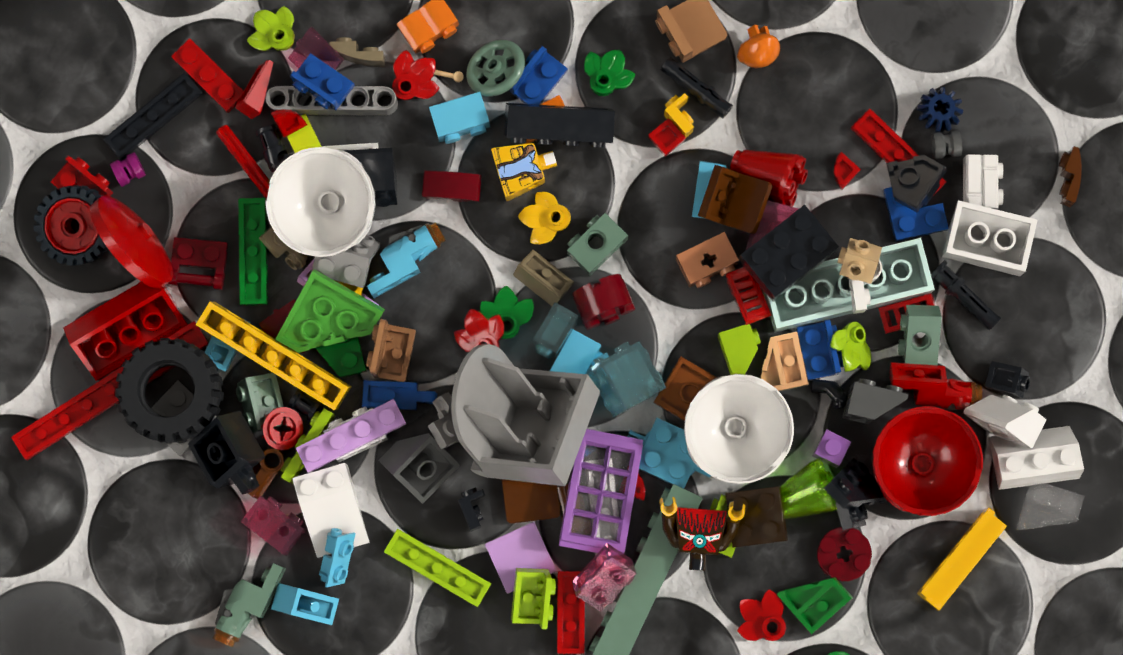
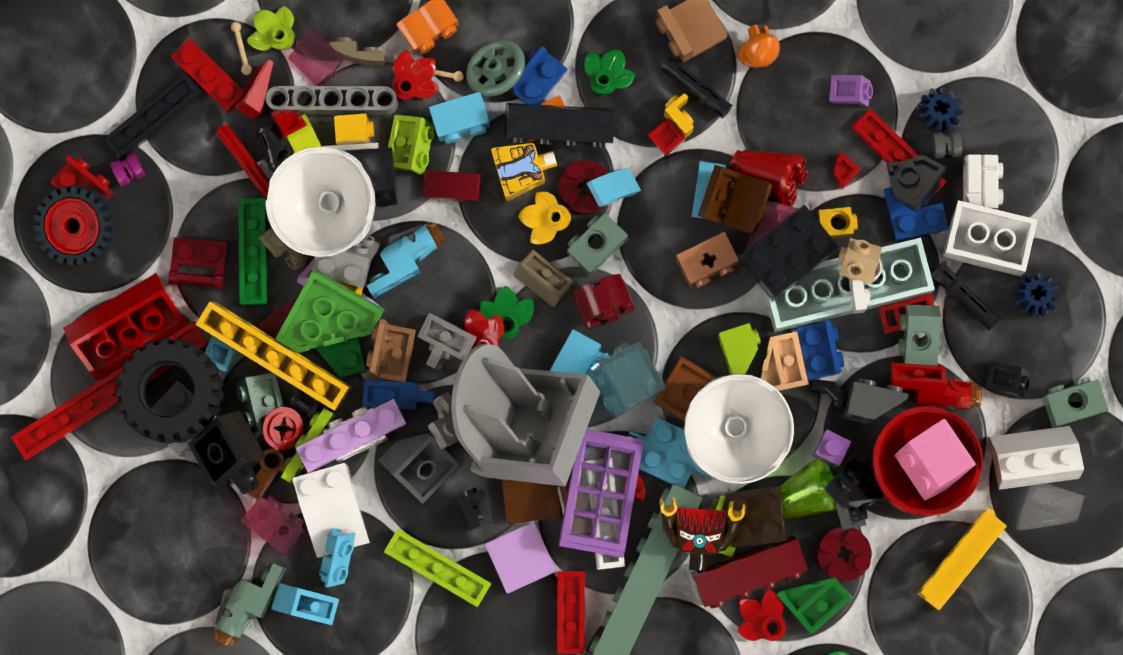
(131, 241): red dish -> none
(246, 69): none -> tan hinge
(322, 82): blue bracket -> none
(353, 129): none -> yellow brick
(411, 143): none -> lime bracket
(445, 341): none -> light grey hinge
(532, 597): lime bracket -> none
(554, 331): clear light blue hips -> none
(572, 195): none -> dark red plate
(604, 577): clear pink brick -> none
(613, 186): none -> medium azure slope
(740, 280): red slope -> none
(749, 571): none -> dark red brick
(850, 90): none -> medium lavender bracket
(850, 221): none -> yellow brick
(853, 346): lime plate -> none
(935, 460): none -> bright pink slope
(1007, 419): white slope -> none
(1044, 288): none -> dark blue gear
(1072, 170): reddish brown slope -> none
(1091, 402): none -> sand green brick

